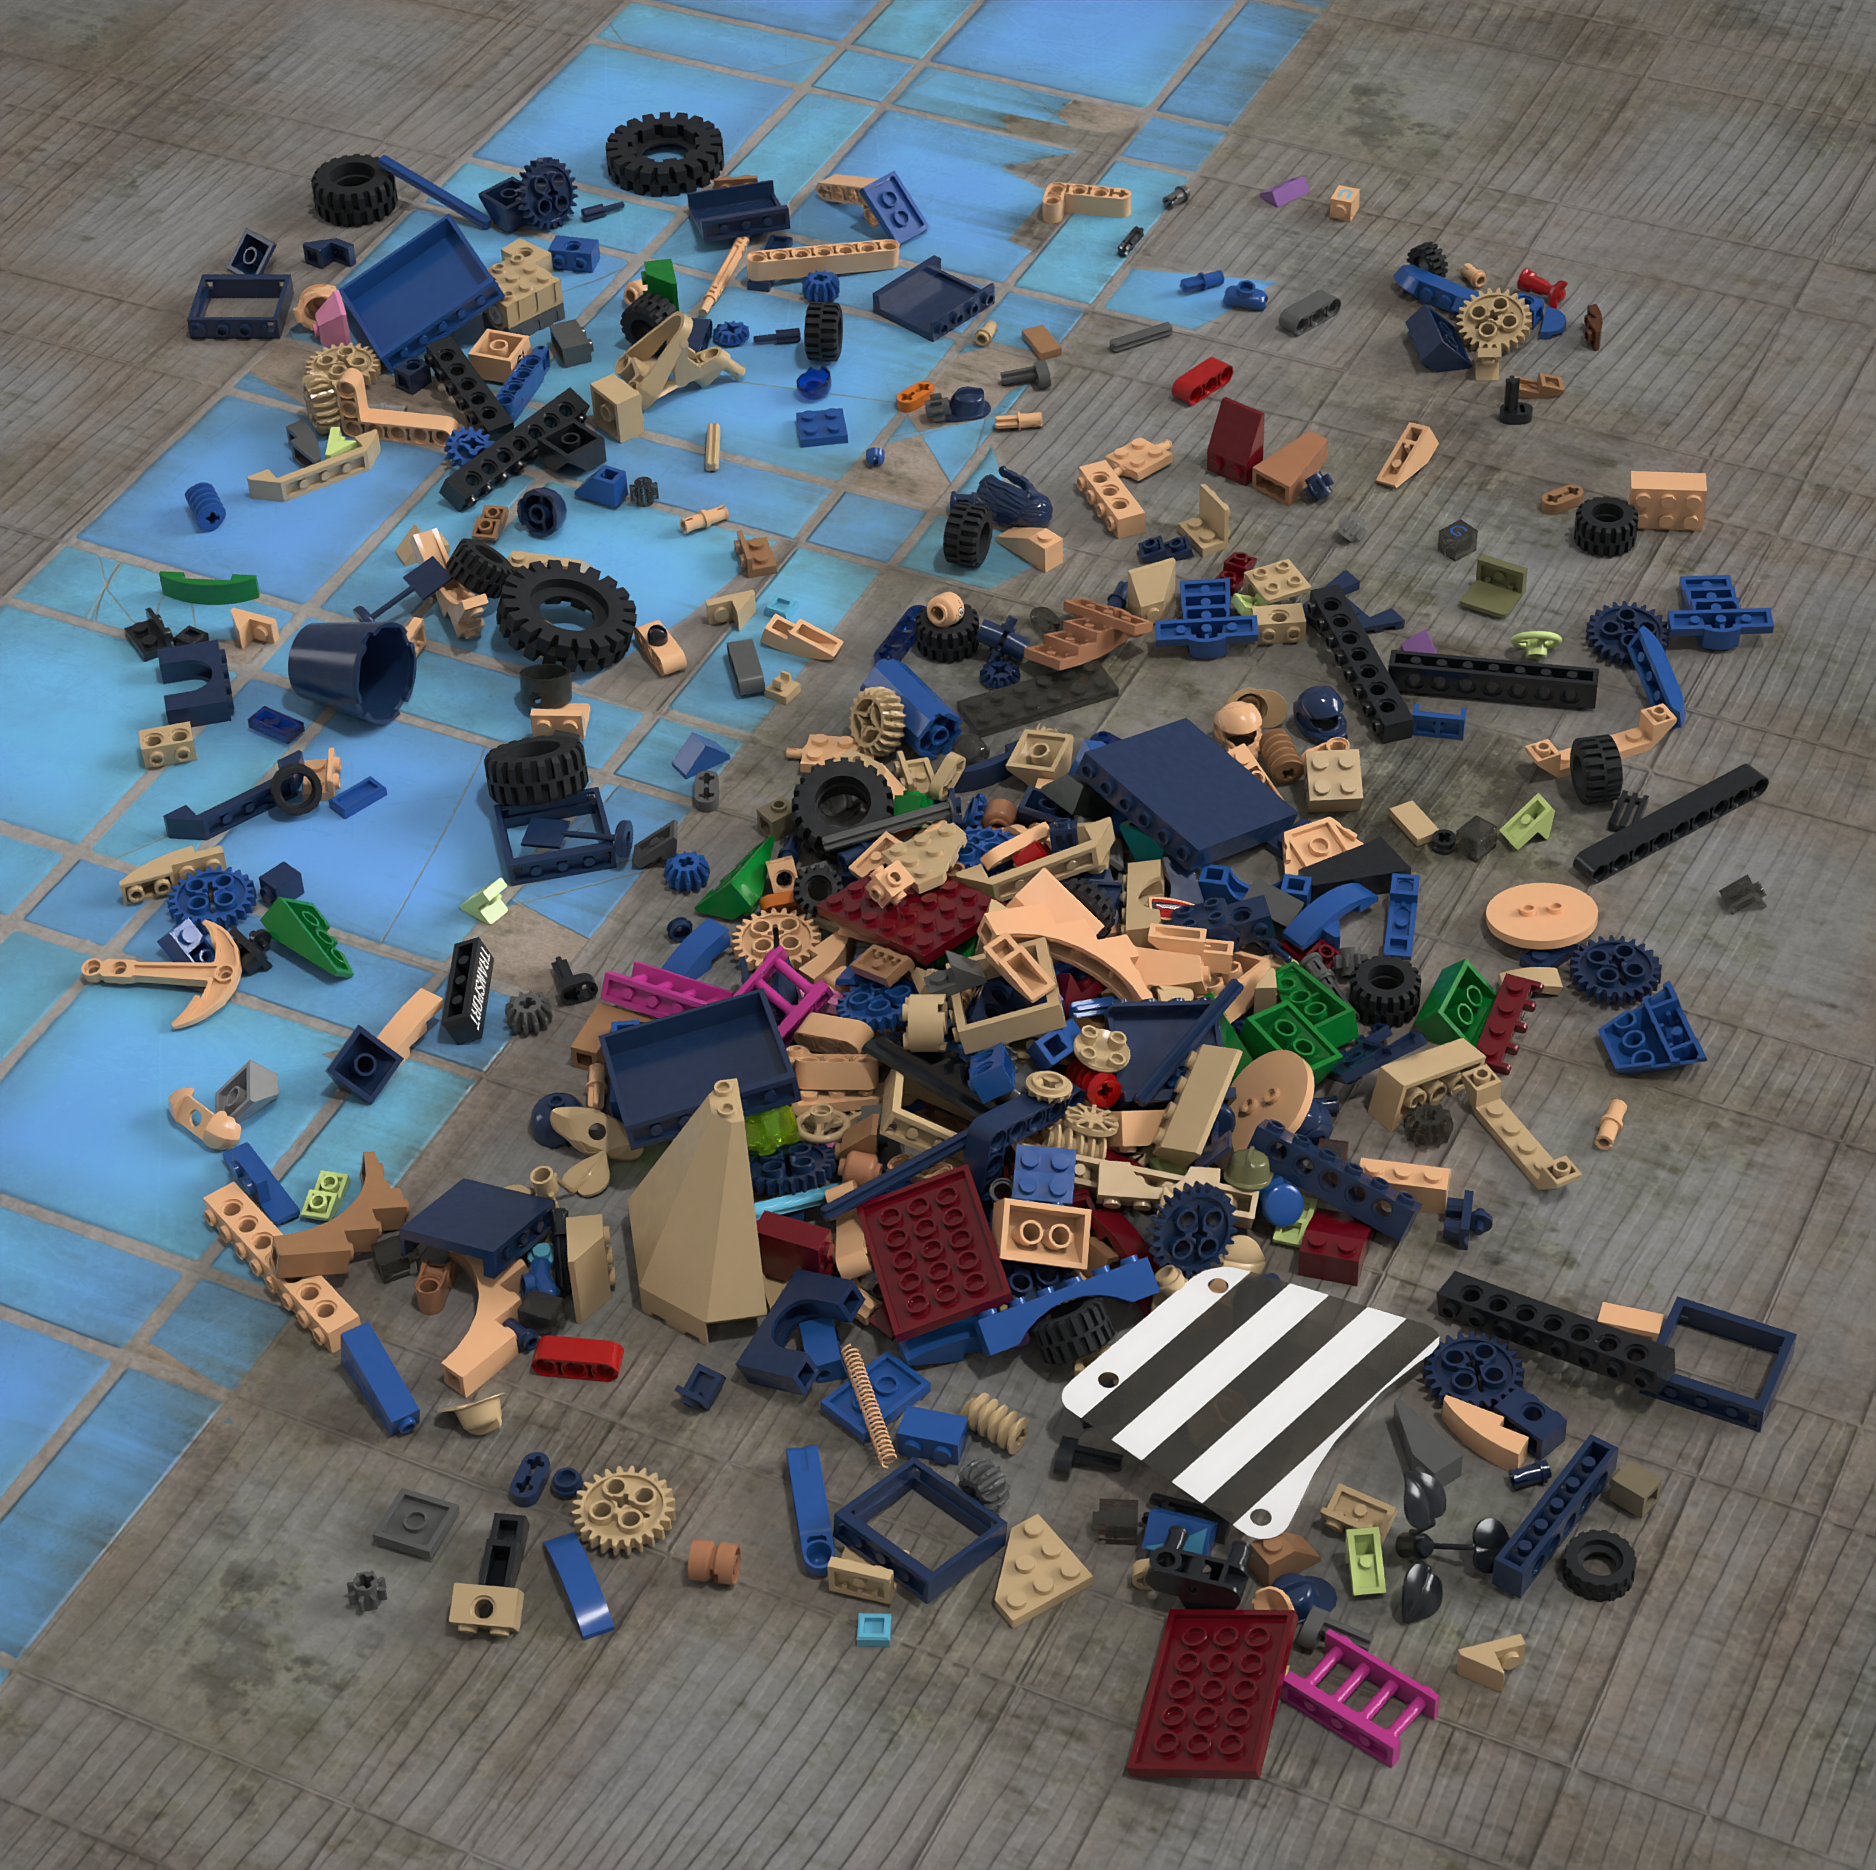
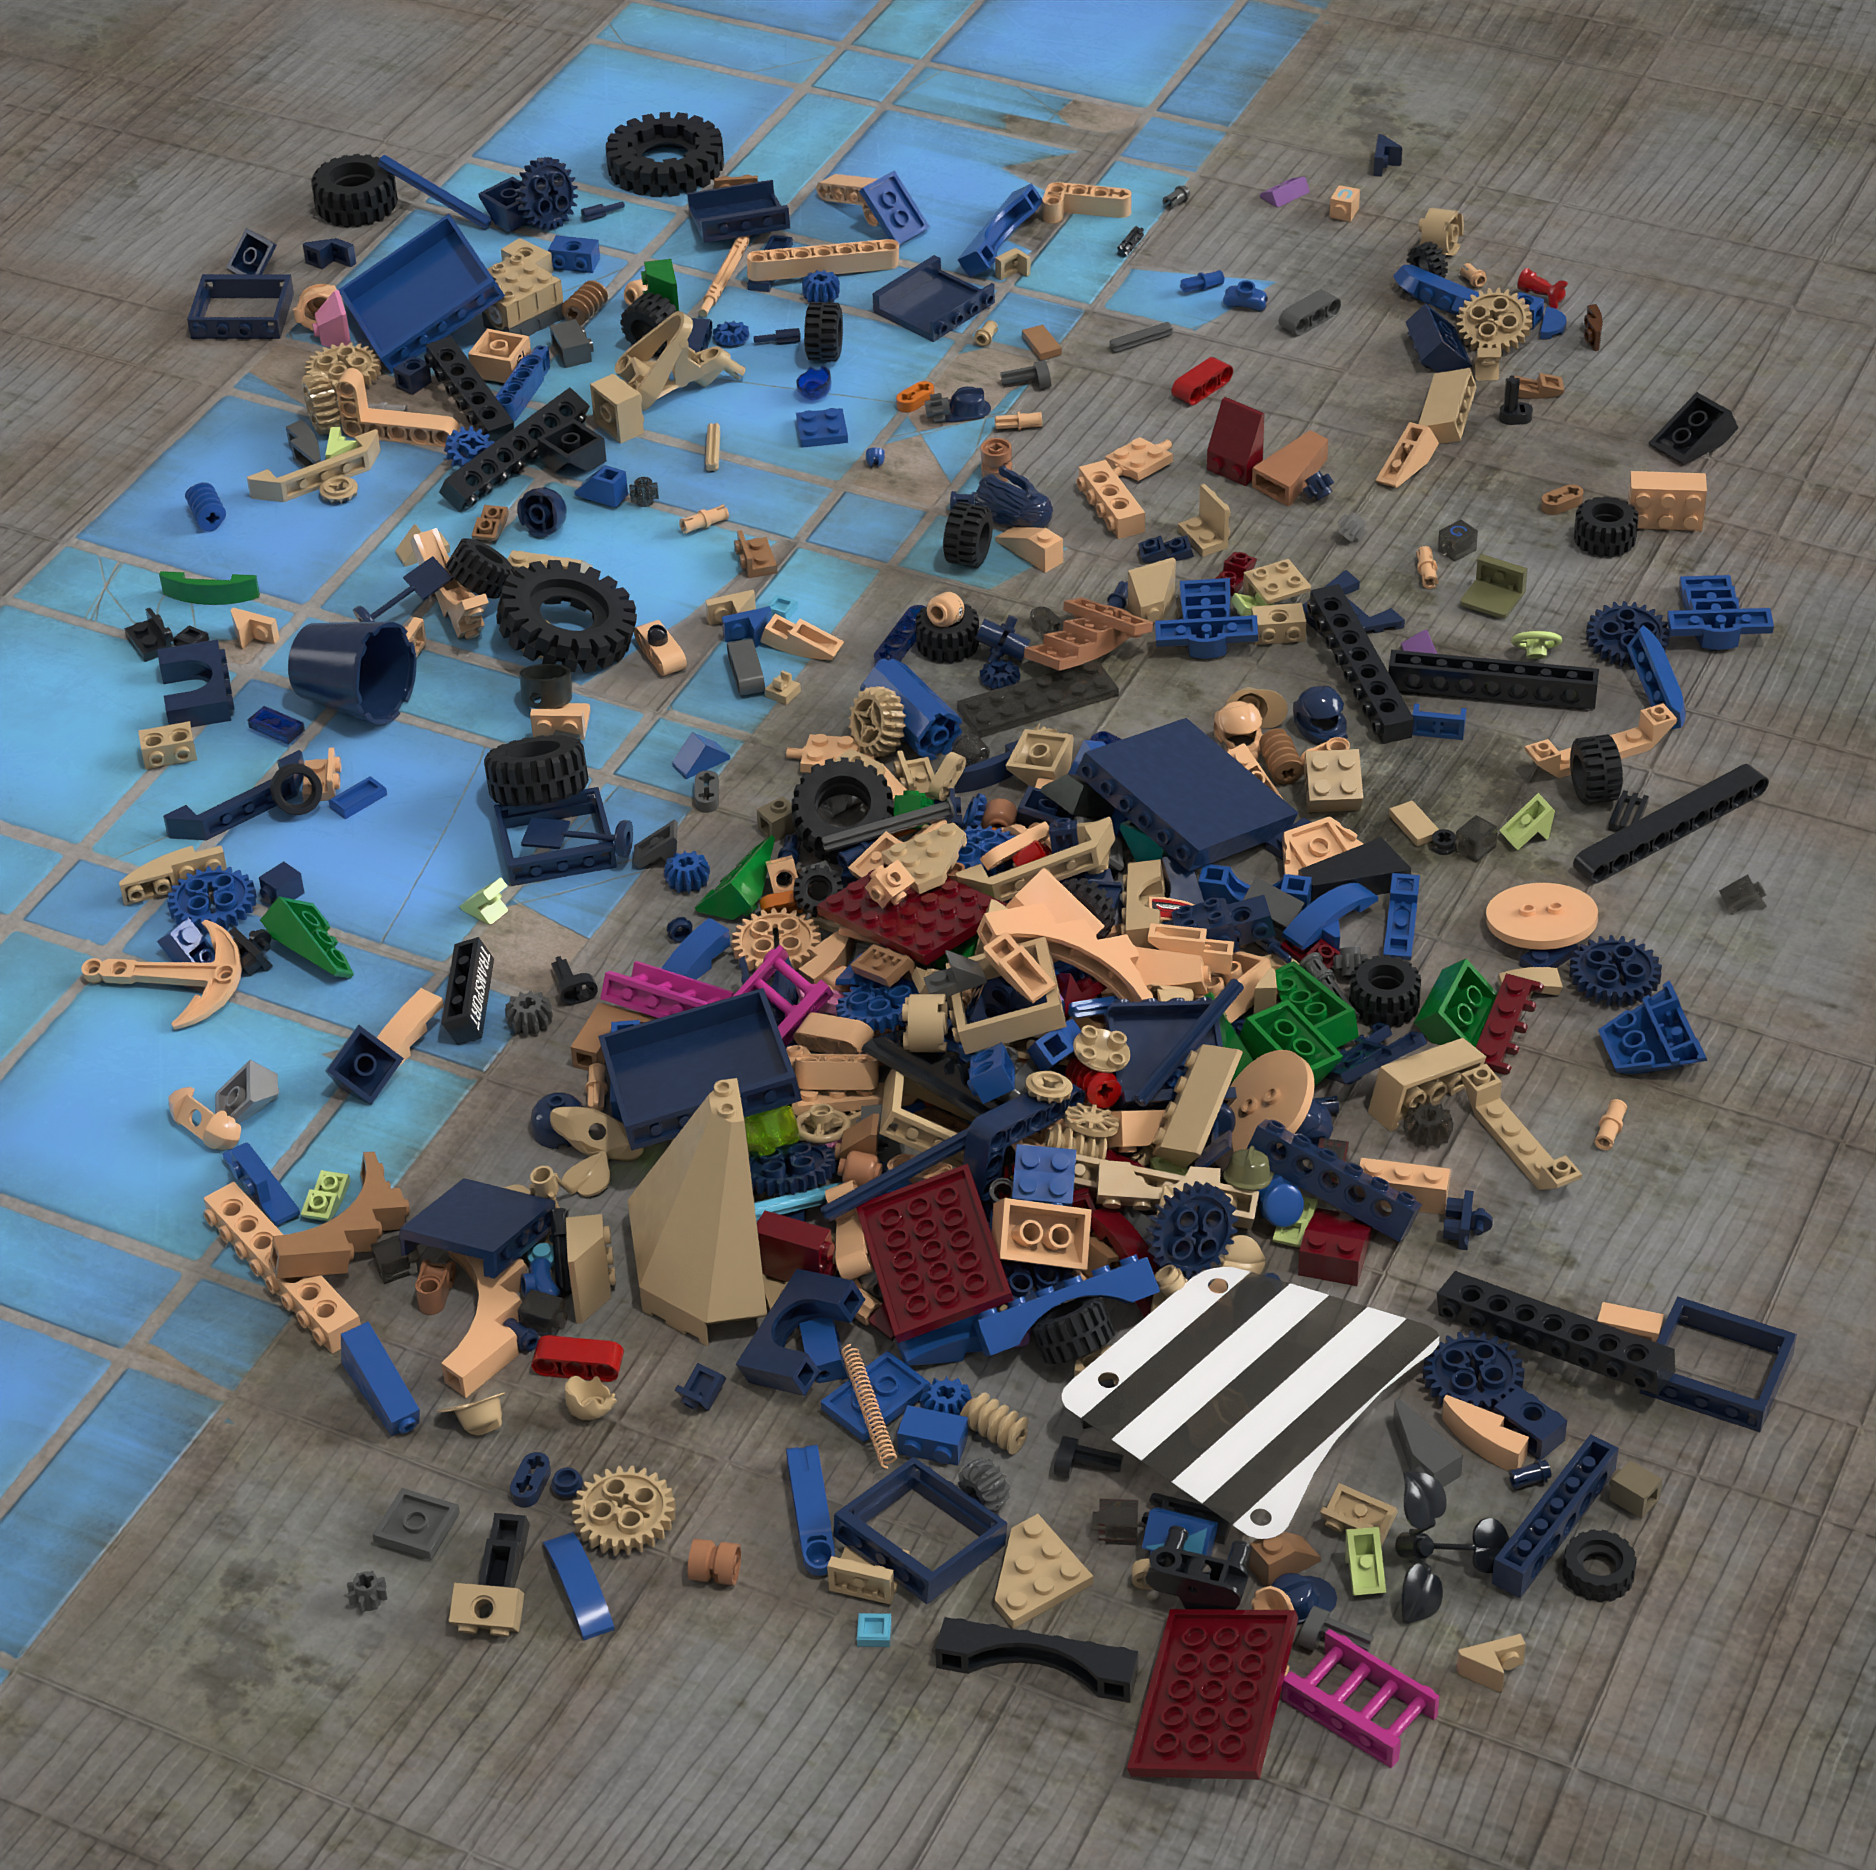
(332, 488): none -> tan gear
(585, 302): none -> medium nougat piece
(588, 1398): none -> tan hair
(746, 625): none -> blue slope
(945, 1396): none -> blue gear
(972, 1646): none -> black arch
(983, 249): none -> blue arch
(994, 454): none -> nougat wheel
(1011, 263): none -> tan bracket
(1386, 154): none -> dark blue slope
(1427, 567): none -> light nougat pin
(1442, 228): none -> tan brick
(1449, 404): none -> tan brick
(1695, 430): none -> black slope

